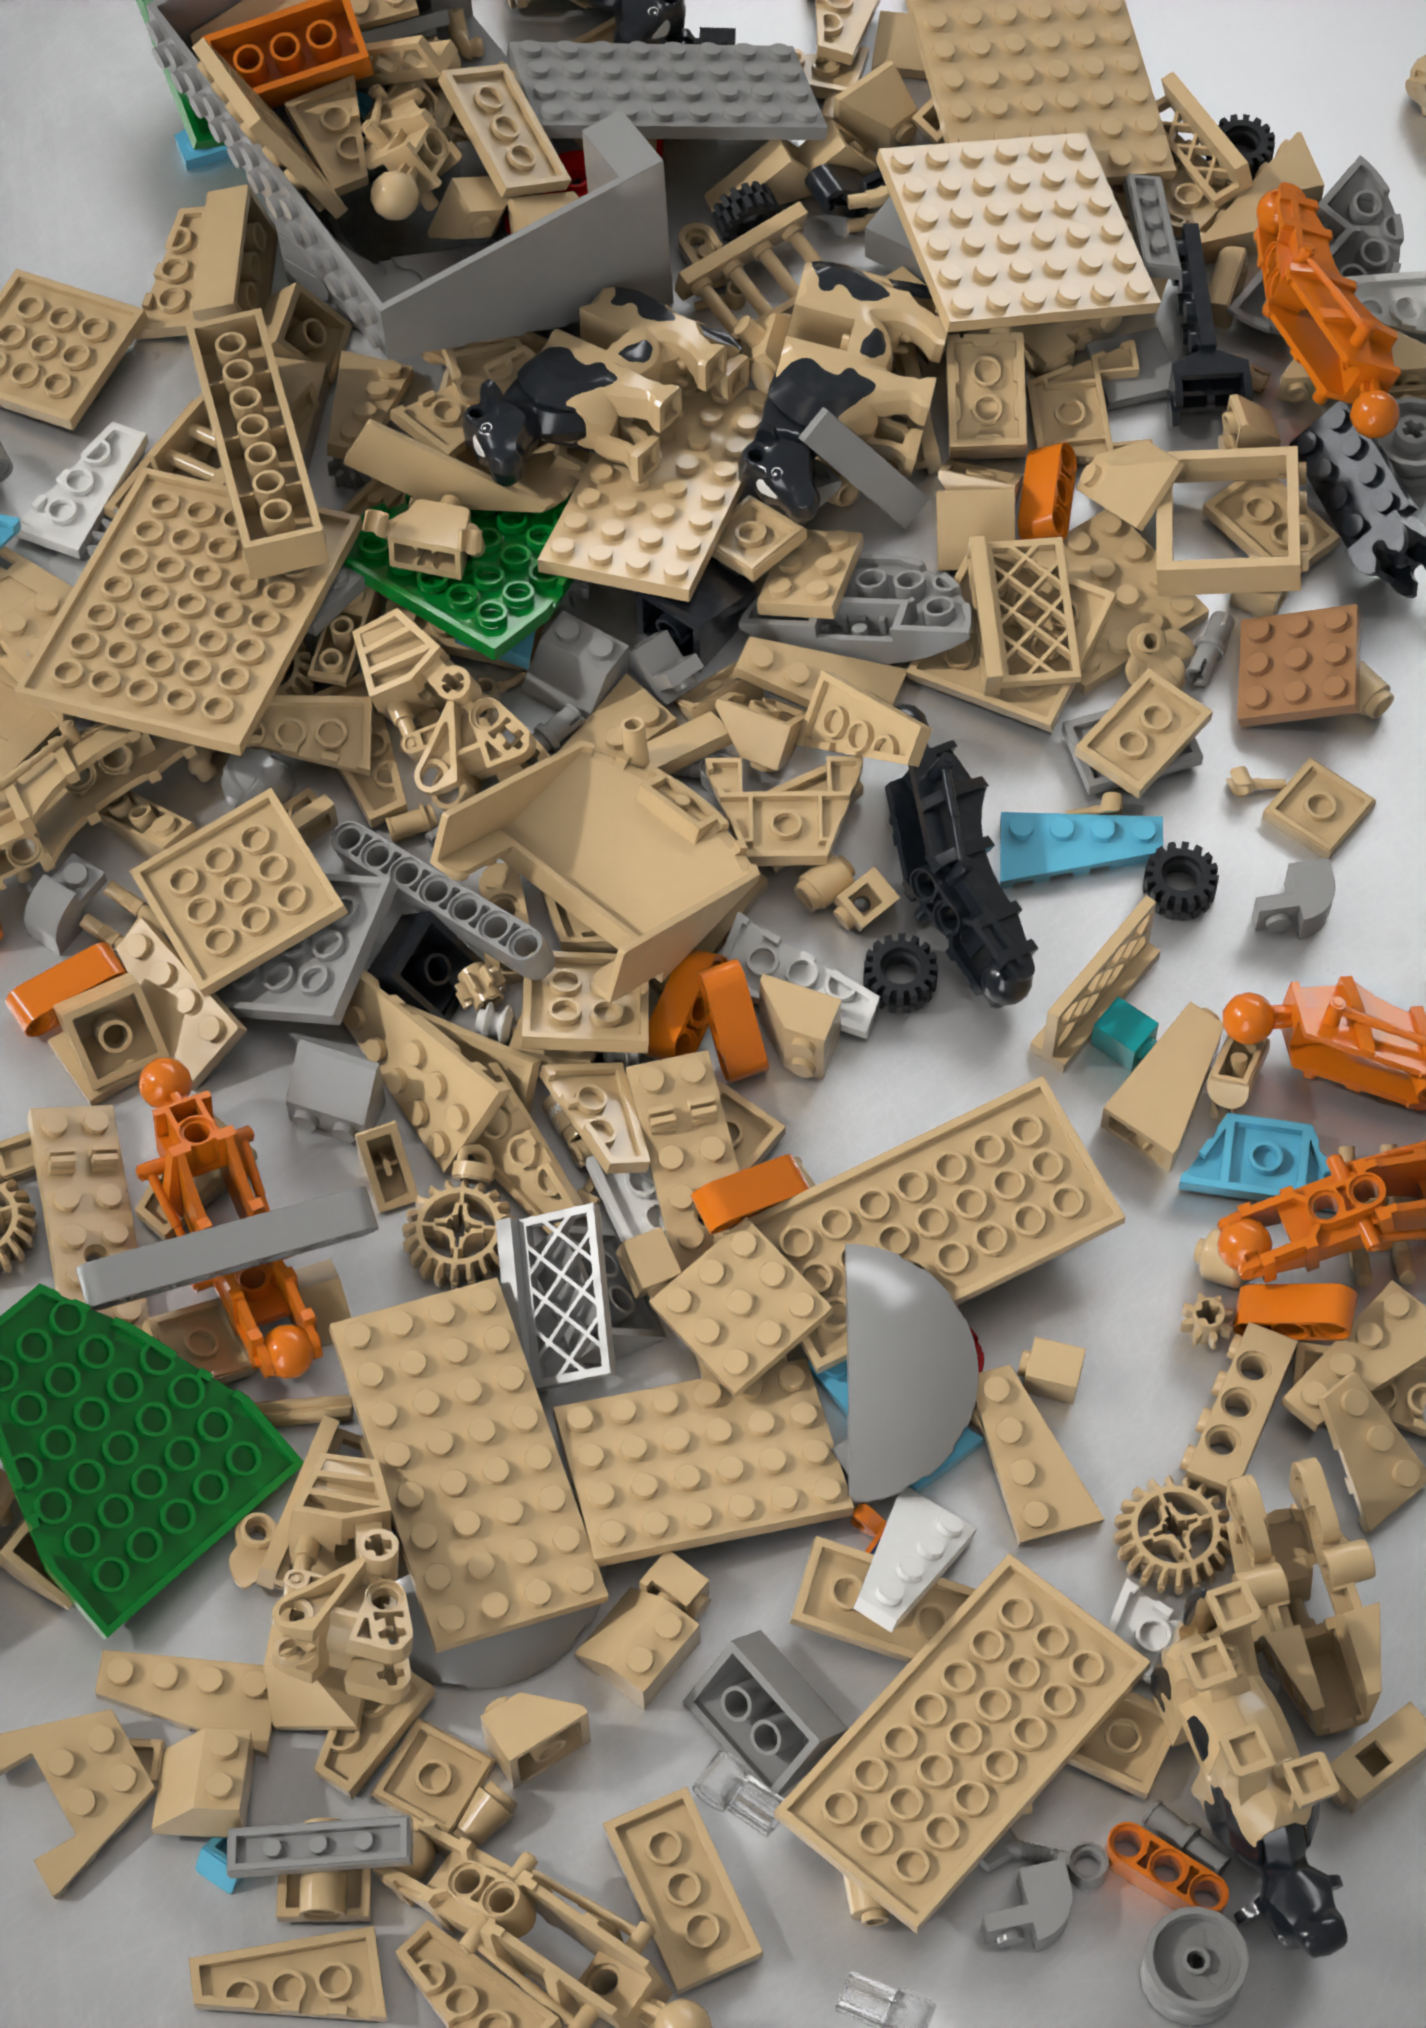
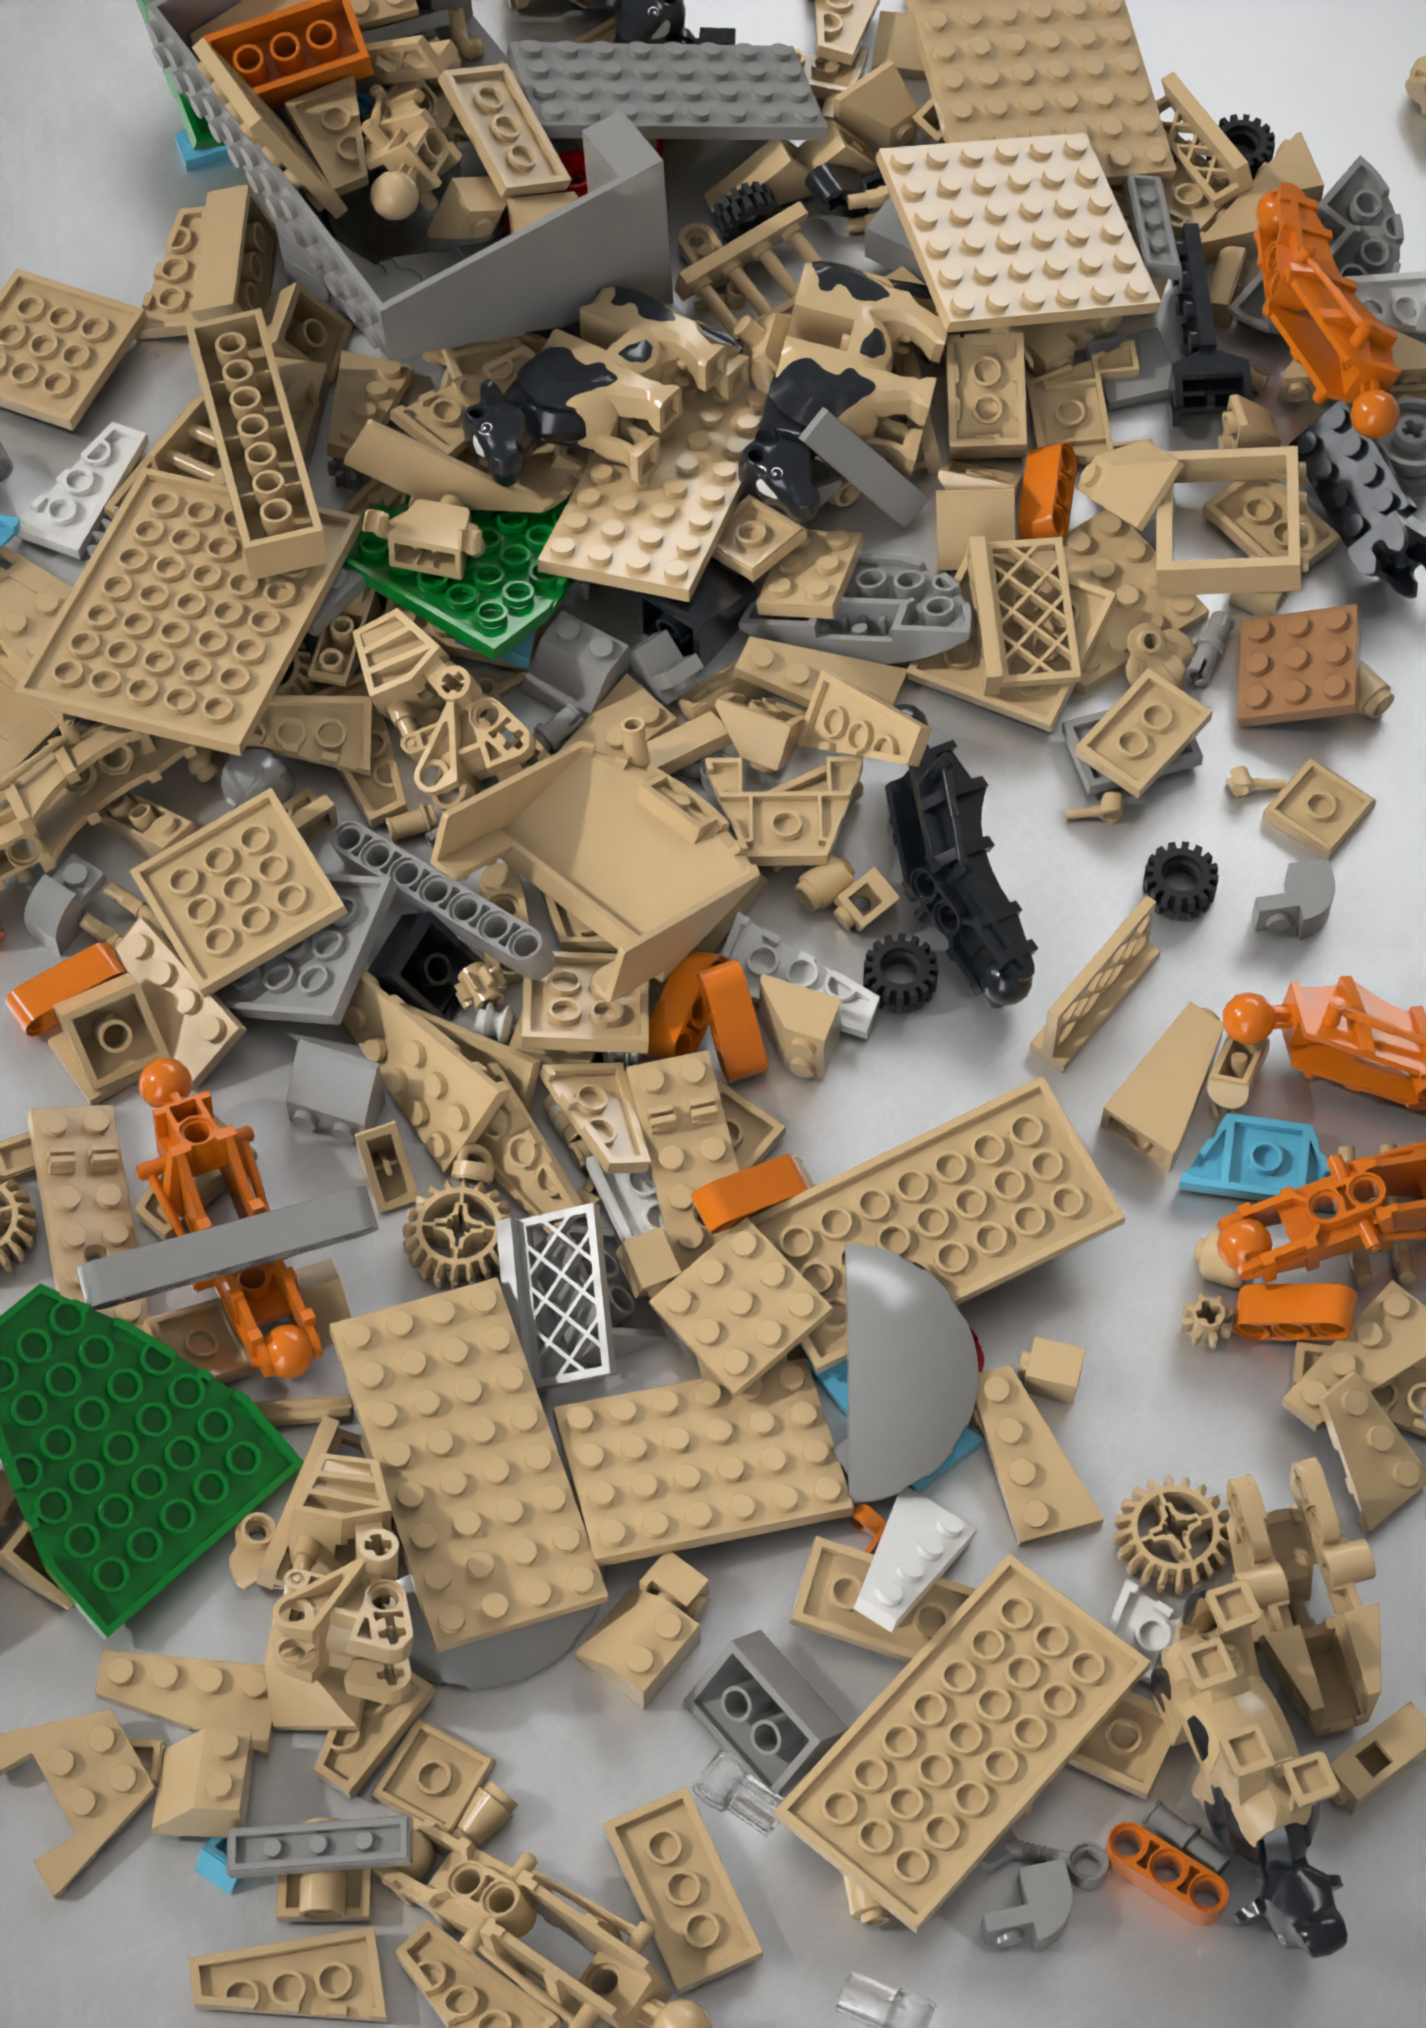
(532, 1733): tan slope -> none
(1056, 843): medium azure wing -> none
(1124, 1034): teal brick -> none
(1206, 1941): light grey wheel -> none
(1271, 1358): tan brick -> none

